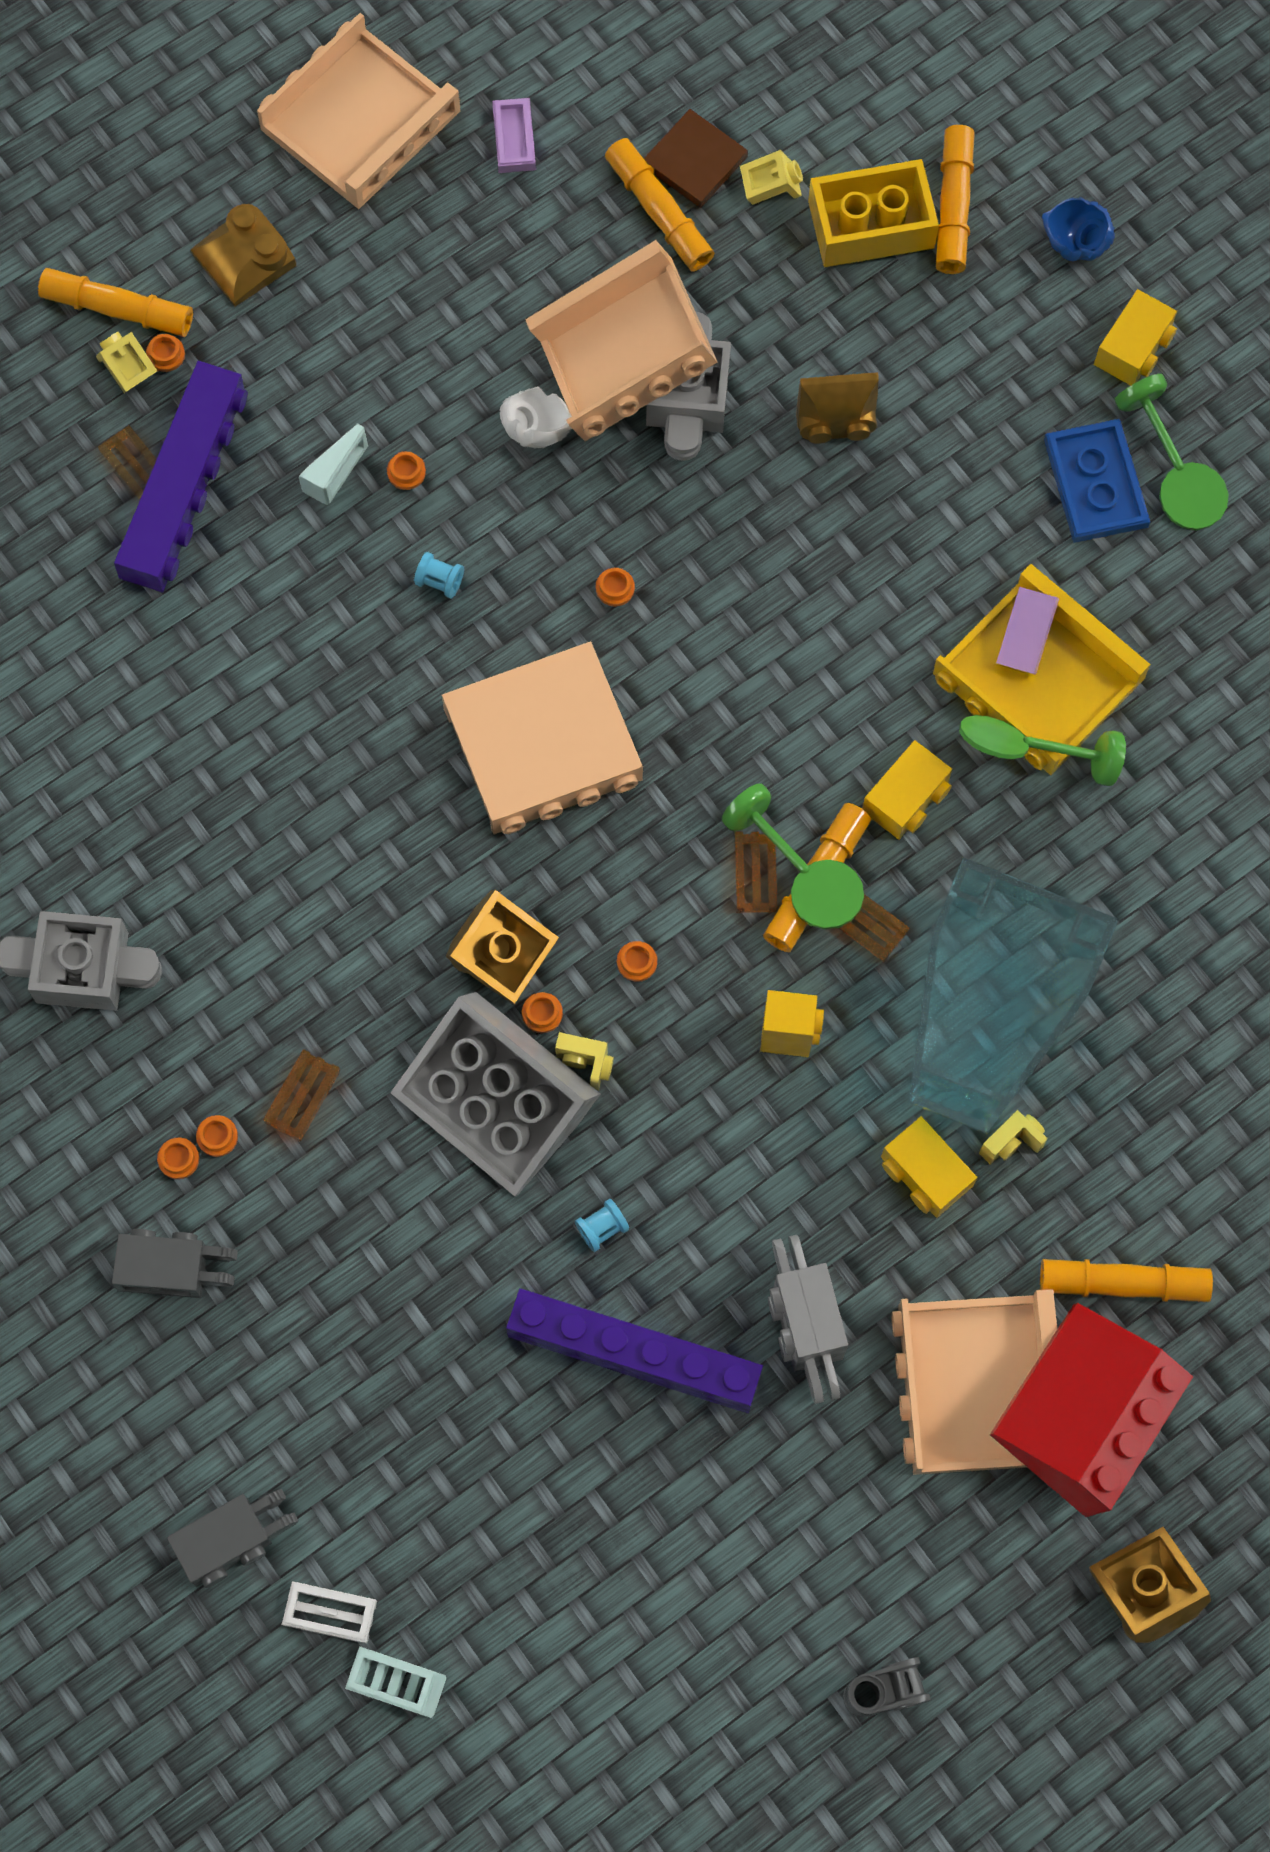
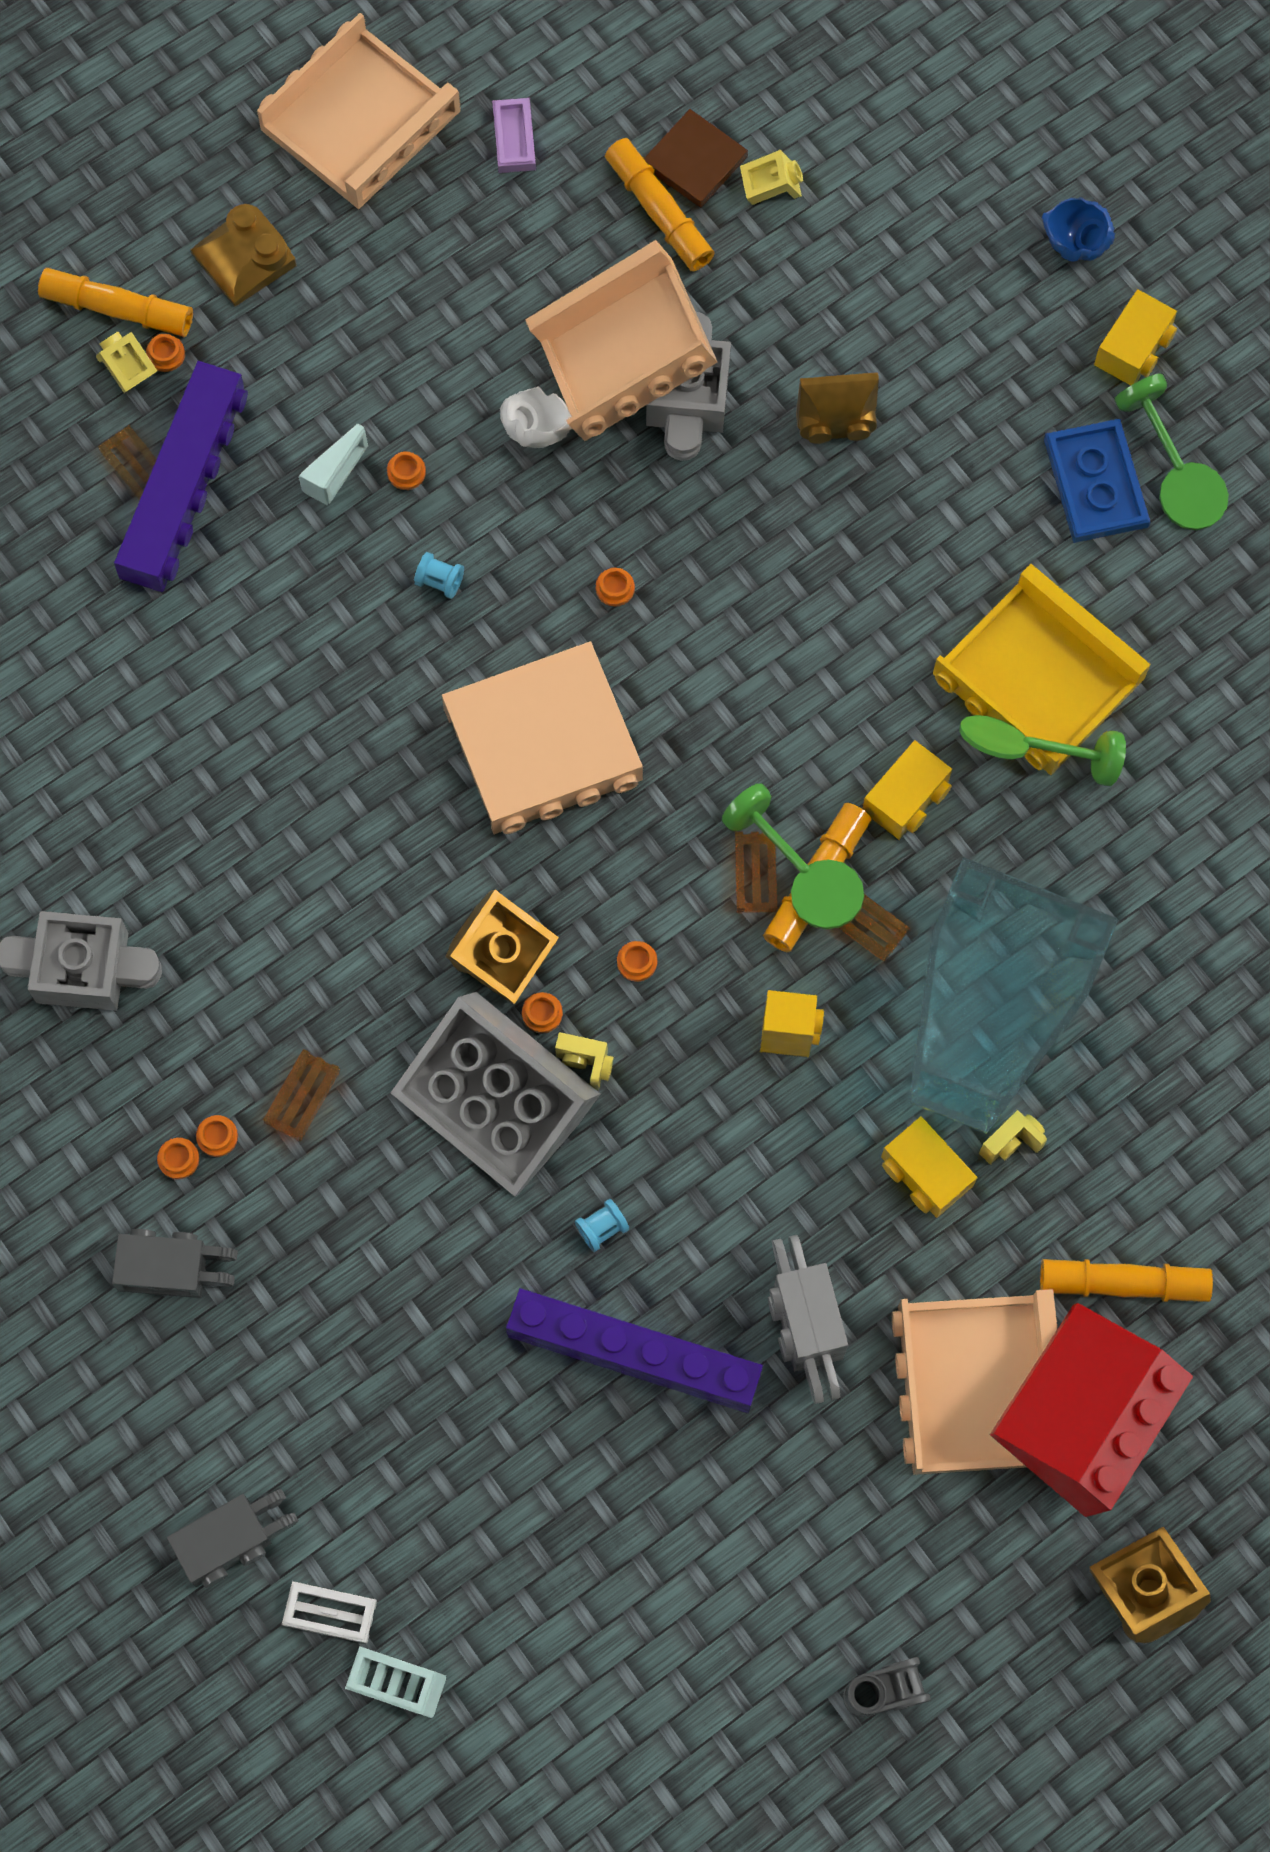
(873, 213): yellow brick -> none
(955, 199): light orange piece -> none
(1027, 630): lavender tile -> none

